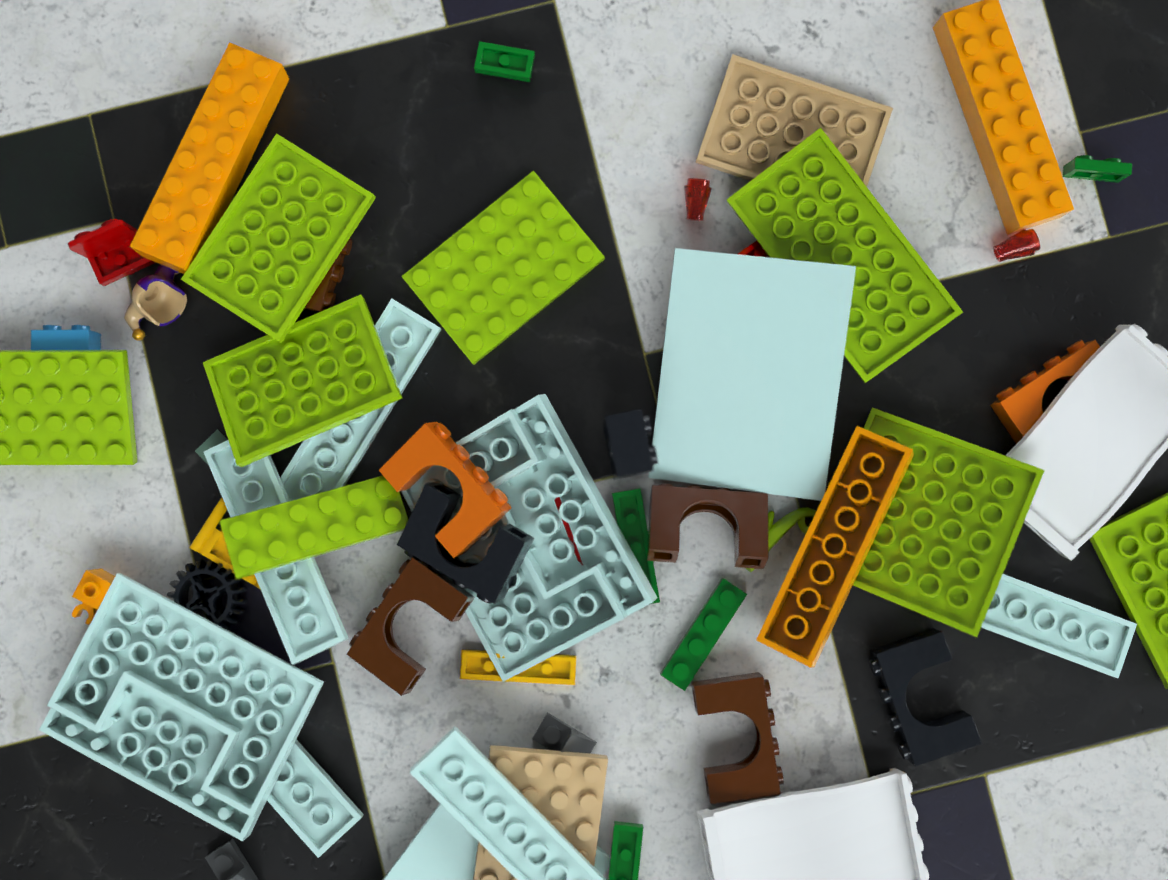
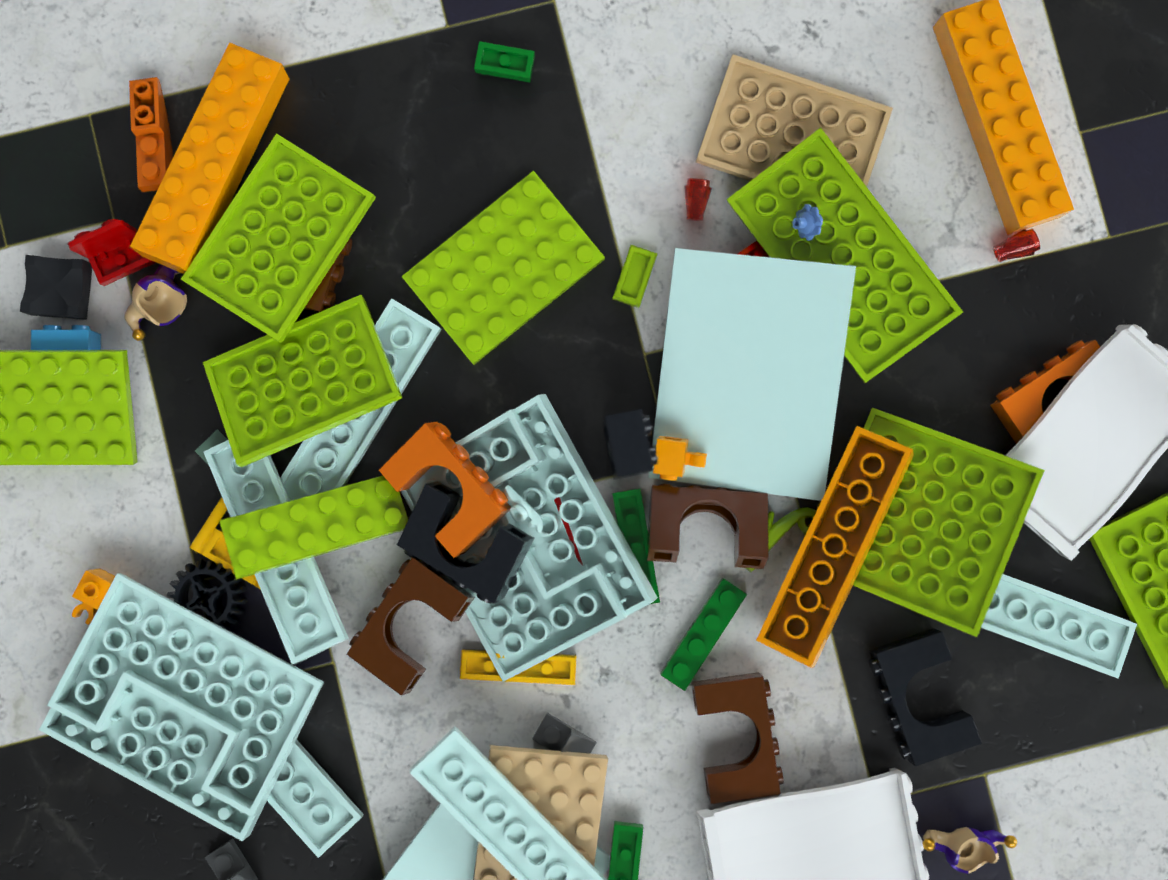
(56, 287): none -> black brick
(152, 132): none -> orange slope
(522, 510): none -> light aqua piece
(635, 276): none -> lime tile
(673, 457): none -> light orange brick
(808, 222): none -> medium blue plant
(967, 847): none -> tan piece
(1101, 170): green plate -> none

